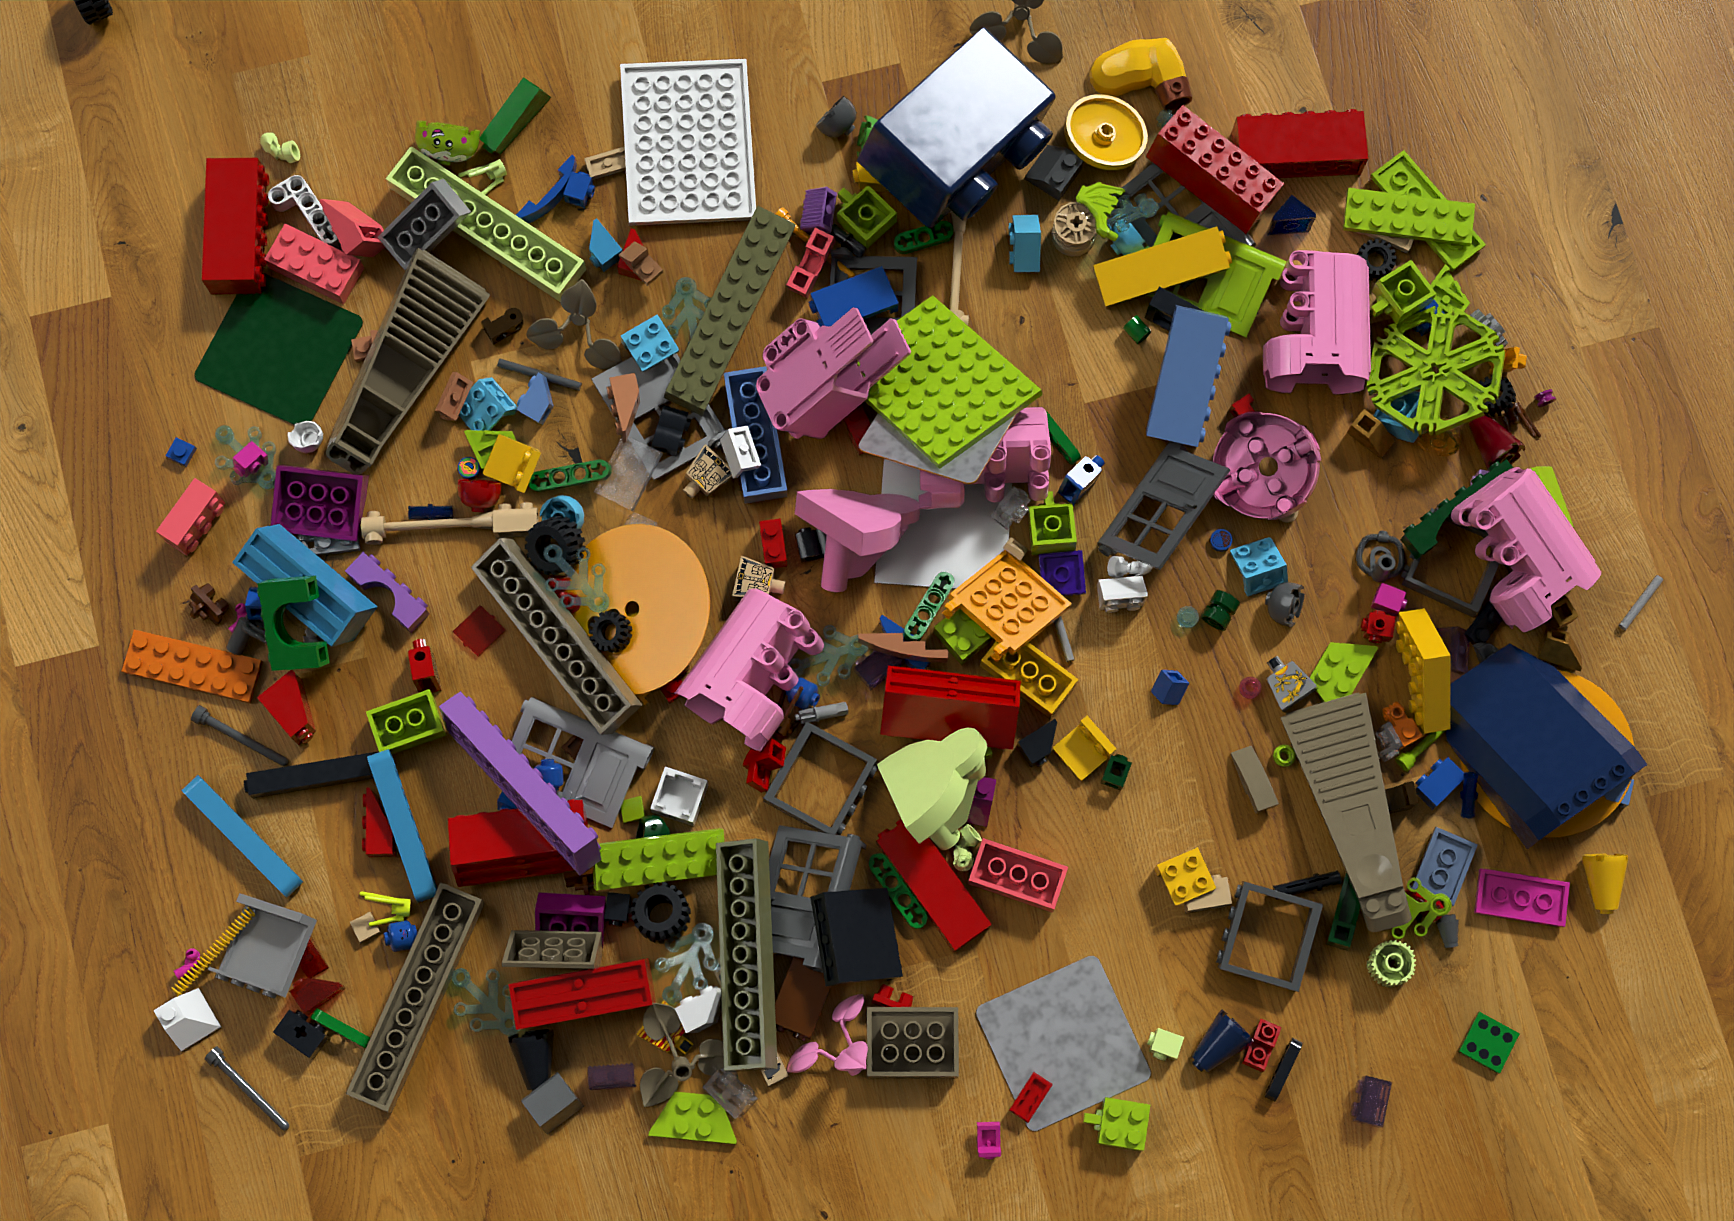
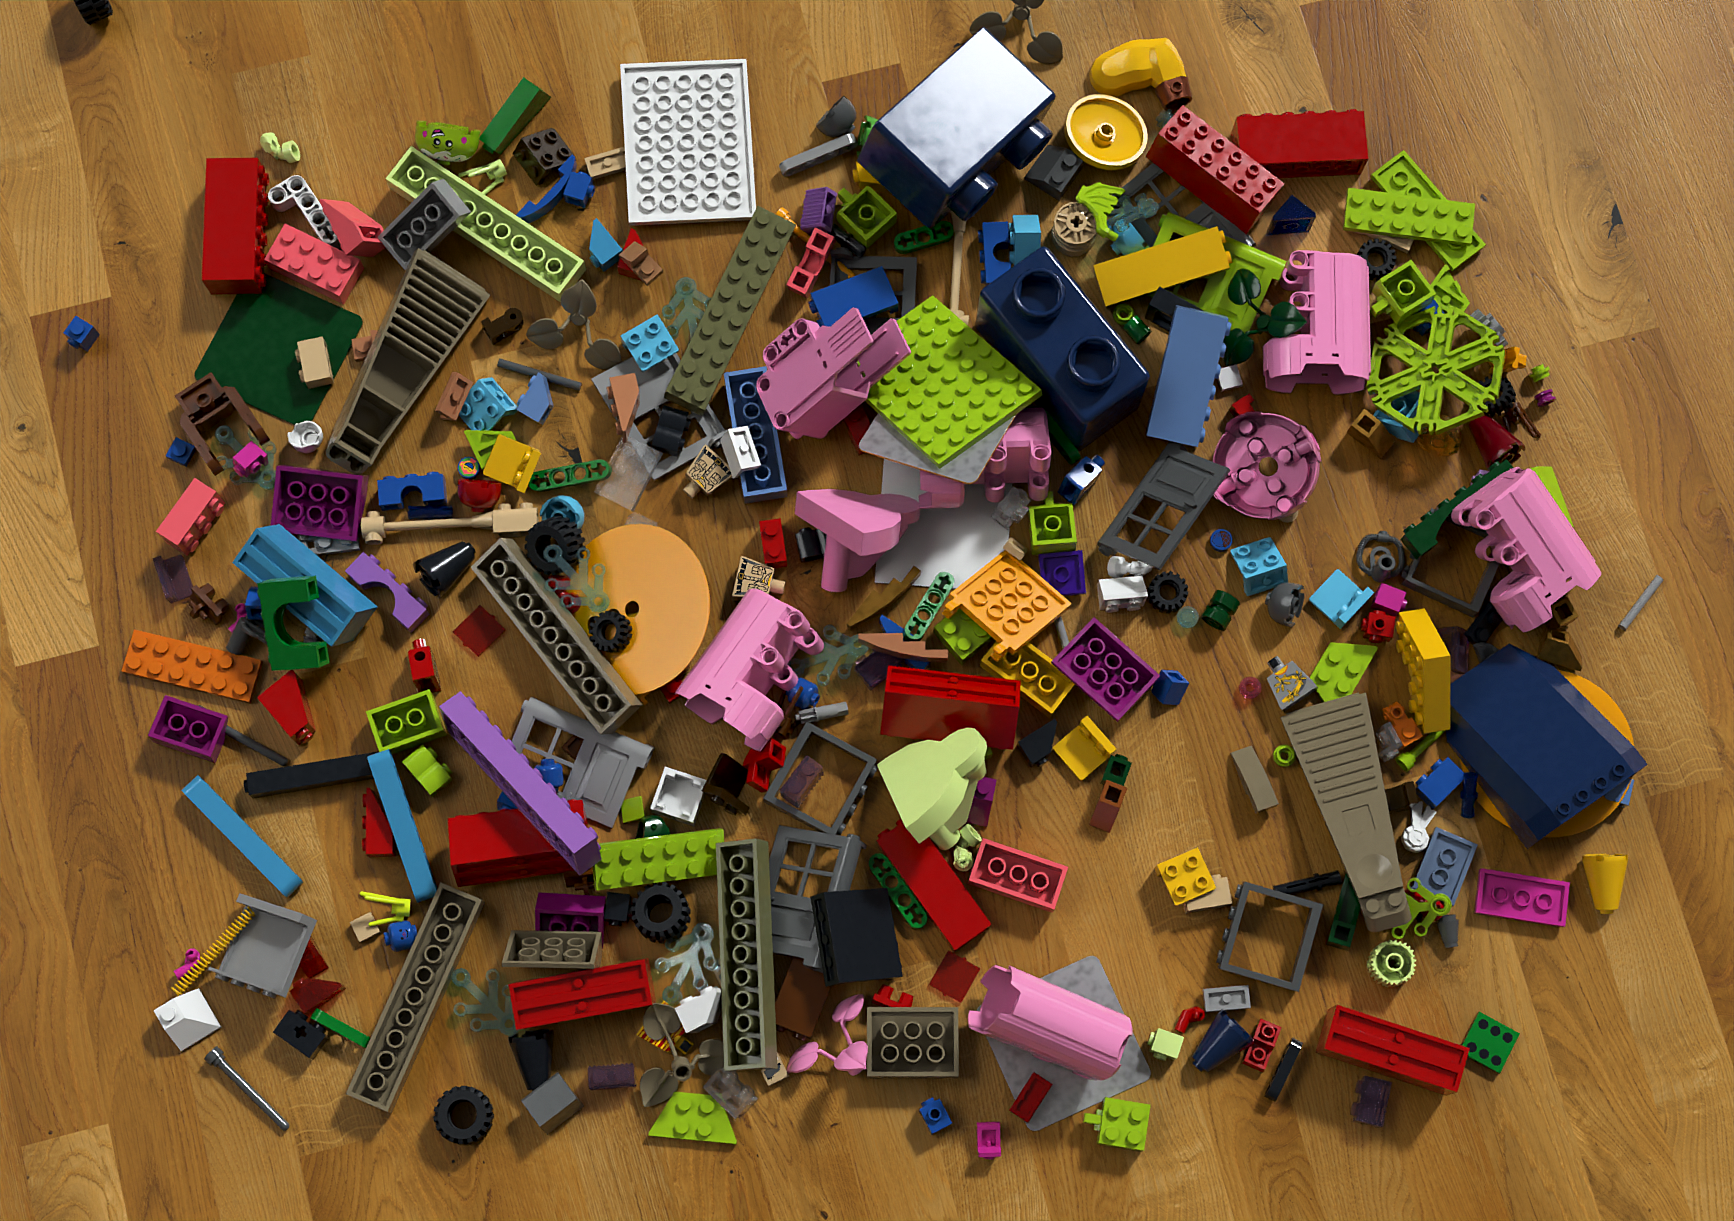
(81, 334): none -> blue brick
(173, 577): none -> panel
(189, 729): none -> magenta slope
(207, 405): none -> reddish brown plate
(315, 362): none -> tan brick
(393, 490): none -> blue arch
(427, 770): none -> lime brick
(444, 567): none -> black cone
(444, 1110): none -> black tyre
(541, 154): none -> dark brown bracket
(726, 784): none -> dark brown bracket
(802, 781): none -> brick
(818, 155): none -> light grey beam
(876, 602): none -> pearl gold slope
(934, 1115): none -> blue brick
(954, 976): none -> clear red piece
(993, 238): none -> blue arch
(1051, 1023): none -> bright pink piece
(1063, 346): none -> dark blue piece
(1105, 669): none -> magenta slope
(1108, 806): none -> dark orange slope
(1123, 308): none -> lime plate
(1167, 579): none -> black tyre
(1188, 1016): none -> red arm
(1226, 998): none -> light grey plate
(1229, 378): none -> white tile
(1284, 318): none -> dark green plant
(1340, 598): none -> medium azure bracket
(1392, 1050): none -> red brick
(1415, 837): none -> white piece
(1539, 372): none -> lime plate

